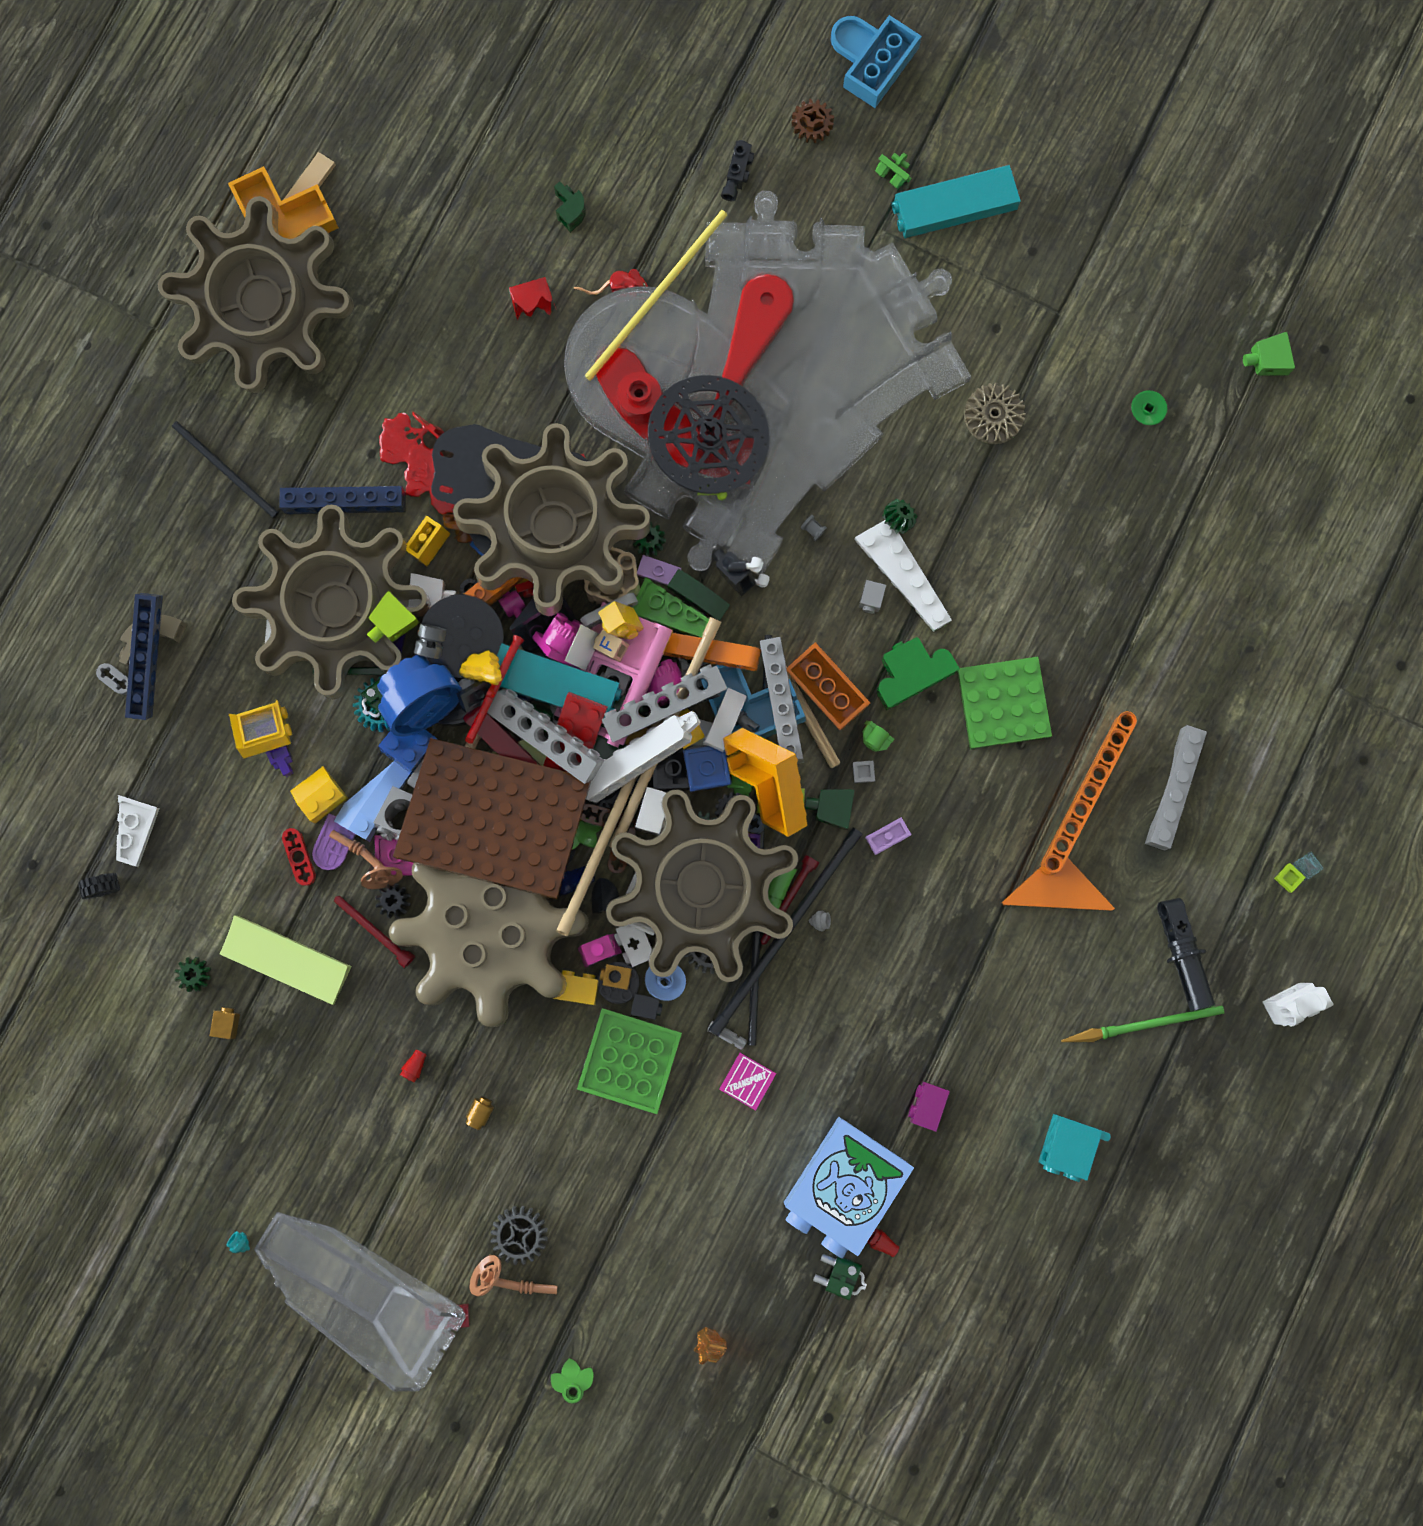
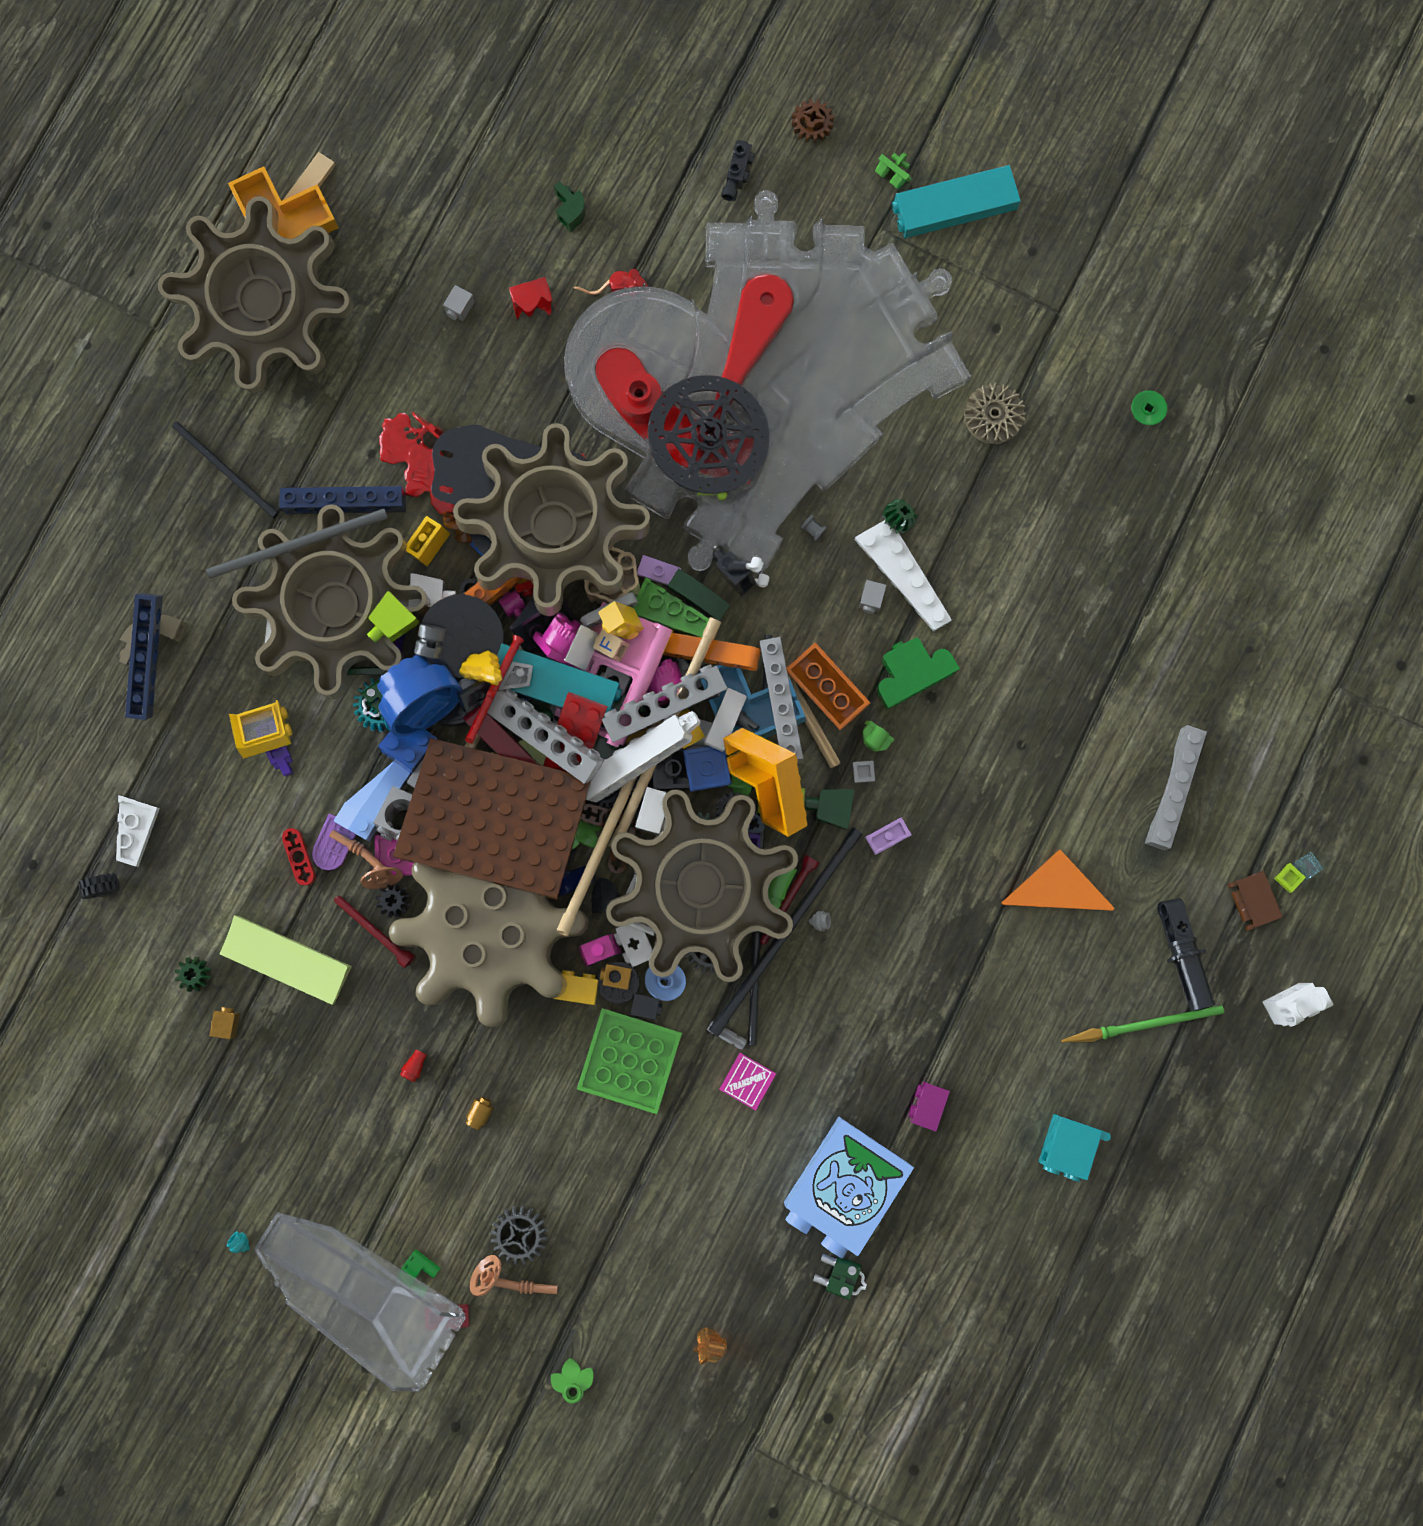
(112, 682): light grey beam -> none
(297, 543): none -> dark grey piece
(318, 795): yellow slope -> none
(419, 1262): none -> green piece
(458, 303): none -> light grey brick
(517, 676): none -> light grey piece
(655, 543): dark green gear -> none
(656, 295): light yellow piece -> none
(876, 54): dark azure brick -> none
(882, 1243): red cone -> none
(1004, 702): bright green plate -> none
(1095, 785): orange beam -> none
(1255, 900): none -> reddish brown piece
(1271, 356): bright green torso -> none

